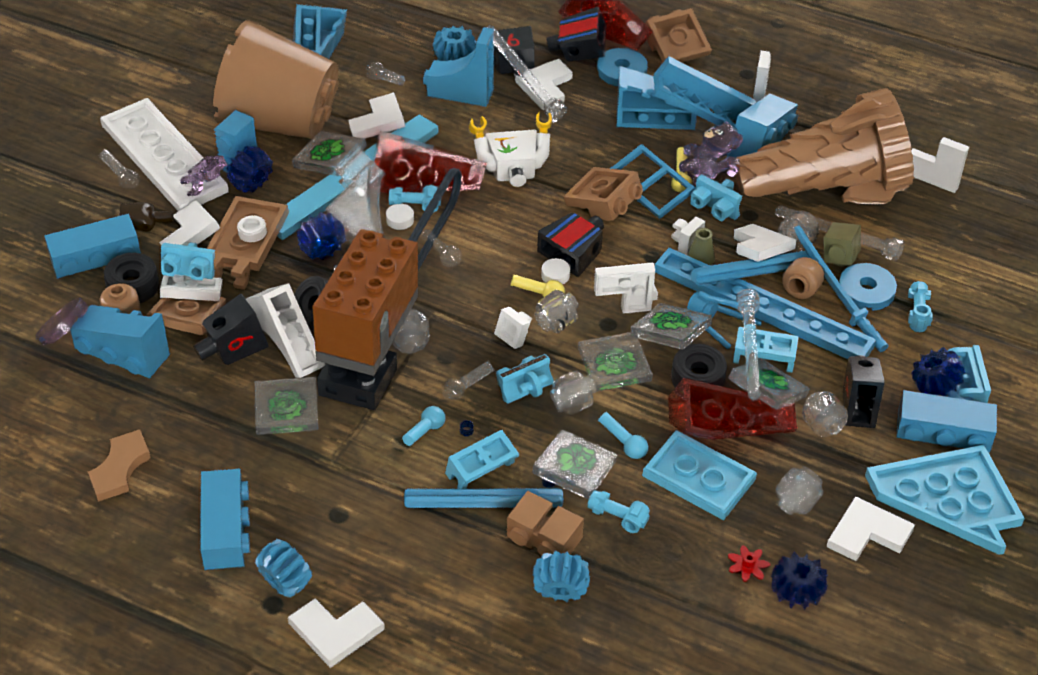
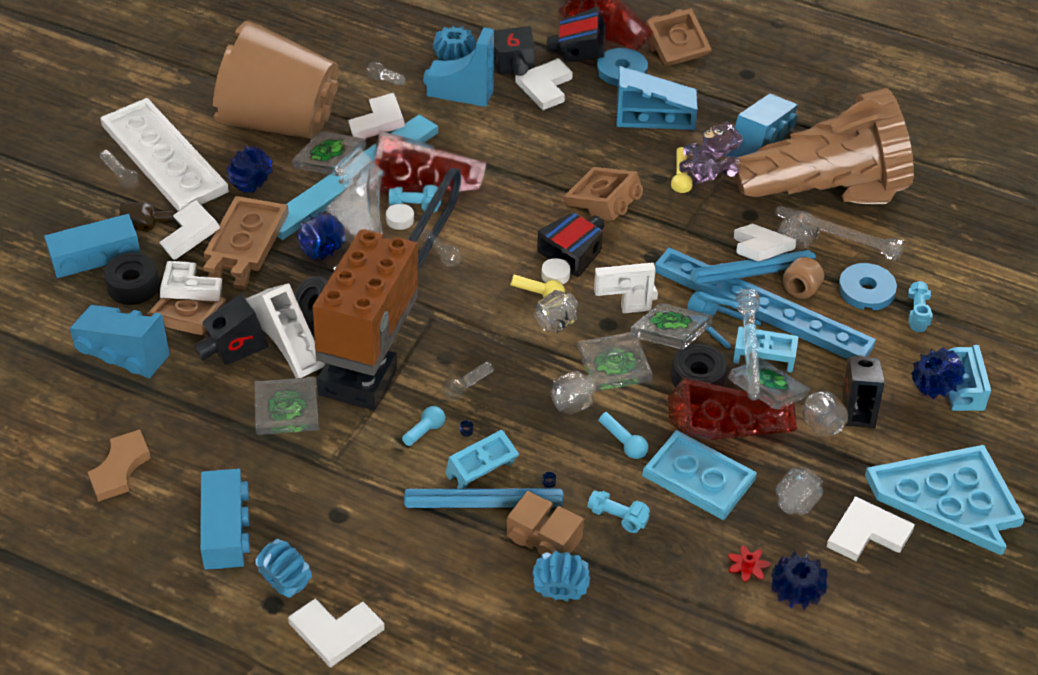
(61, 321): tile -> none
(121, 297): medium nougat head -> none
(187, 261): medium azure hips -> none
(207, 170): clear purple plate -> none
(234, 134): dark azure brick -> none
(252, 229): white tile -> none
(319, 28): dark azure wedge -> none
(413, 333): clear head -> none
(512, 327): white tile -> none
(513, 153): white torso -> none
(525, 379): medium azure hips -> none
(551, 105): clear piece -> none
(574, 464): clear tile -> none
(656, 176): dark azure window -> none
(686, 232): white tile -> none
(702, 91): dark azure fence -> none
(702, 246): olive cone -> none
(718, 196): medium azure hips -> none
(762, 75): white tile -> none
(842, 243): olive brick -> none
(858, 315): dark azure sword -> none
(945, 168): white tile -> none
(946, 420): dark azure brick -> none

